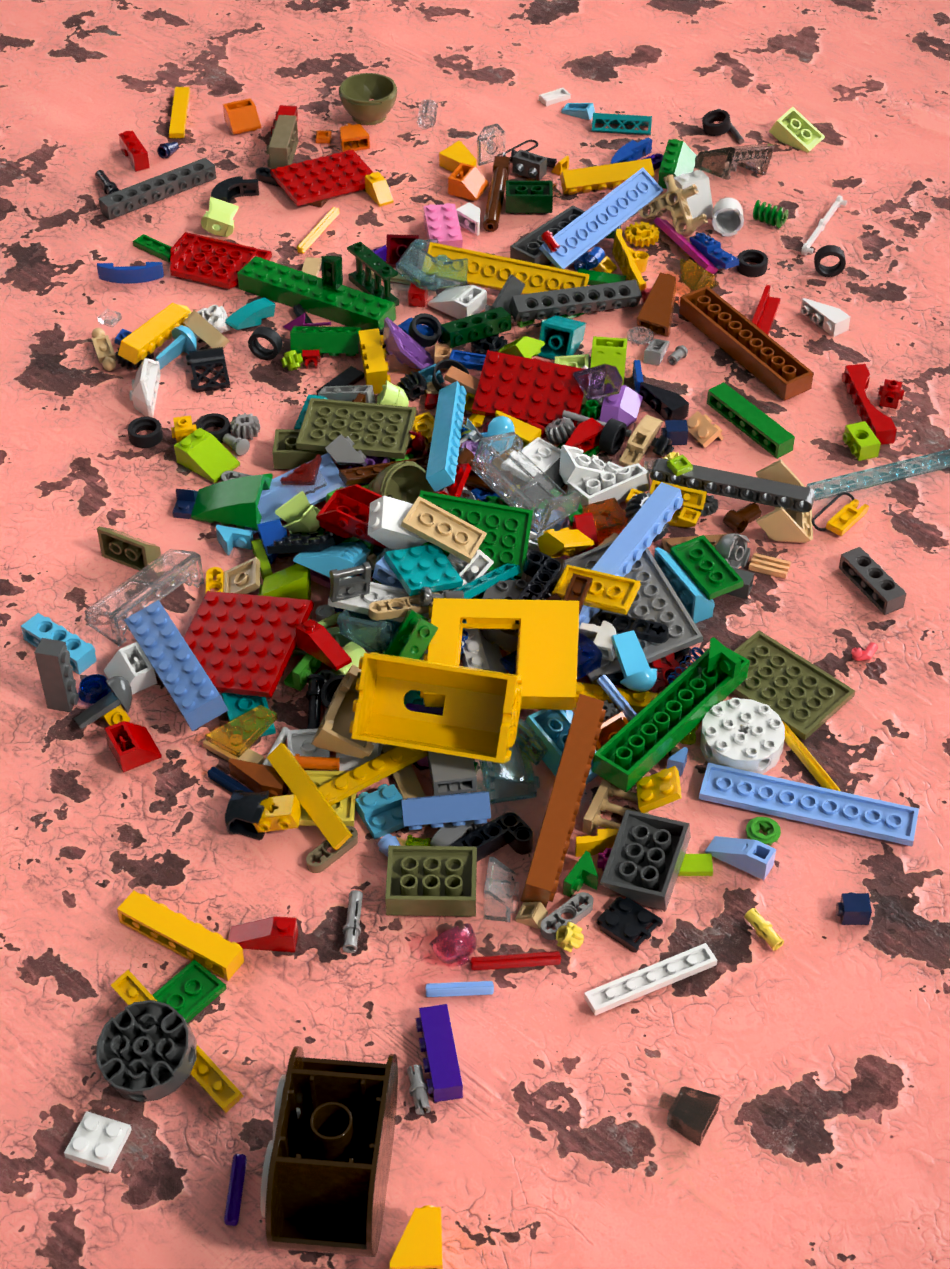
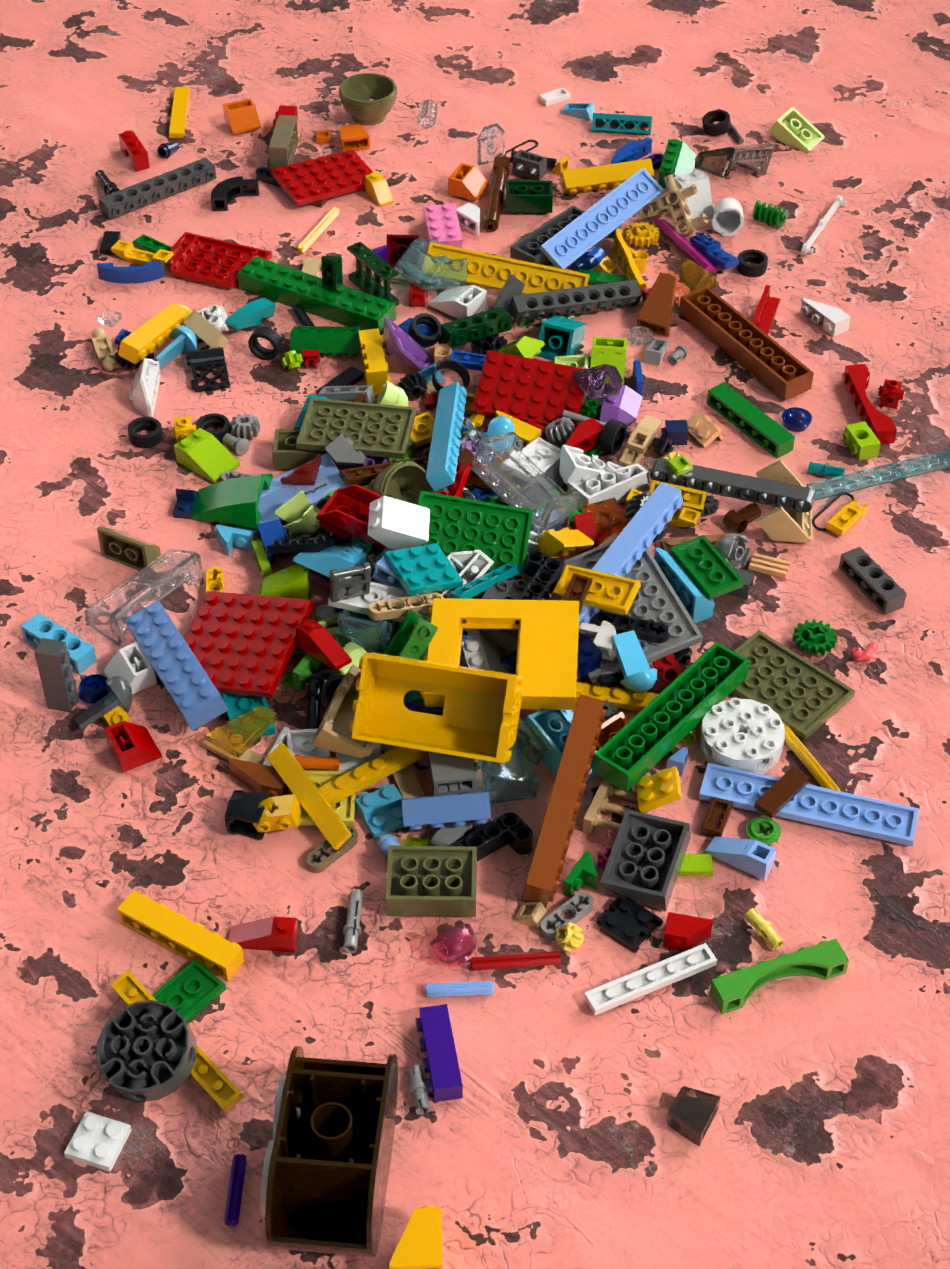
(108, 241): none -> black tile
(129, 253): none -> yellow slope
(219, 217): yellowish green piece -> none
(226, 781): dark blue axle -> none
(243, 577): tan plate -> none
(300, 321): magenta piece -> none
(418, 443): dark red plant -> none
(427, 596): dark grey piece -> none
(443, 529): tan plate -> none
(454, 155): yellow slope -> none
(469, 382): nougat tile -> none
(500, 891): clear slope -> none
(550, 241): red pin -> none
(595, 844): yellow slope -> none
(616, 697): light blue axle -> none
(666, 403): black slope -> none
(685, 931): none -> red slope
(695, 657): blue piece -> none
(716, 817): none -> reddish brown plate
(722, 657): green slope -> none
(781, 792): none -> reddish brown tile
(796, 419): none -> clear blue hat
(814, 637): none -> green gear
(819, 961): none -> bright green arch
(826, 251): black tyre -> none
(826, 470): none -> teal axle
(854, 908): dark blue brick -> none

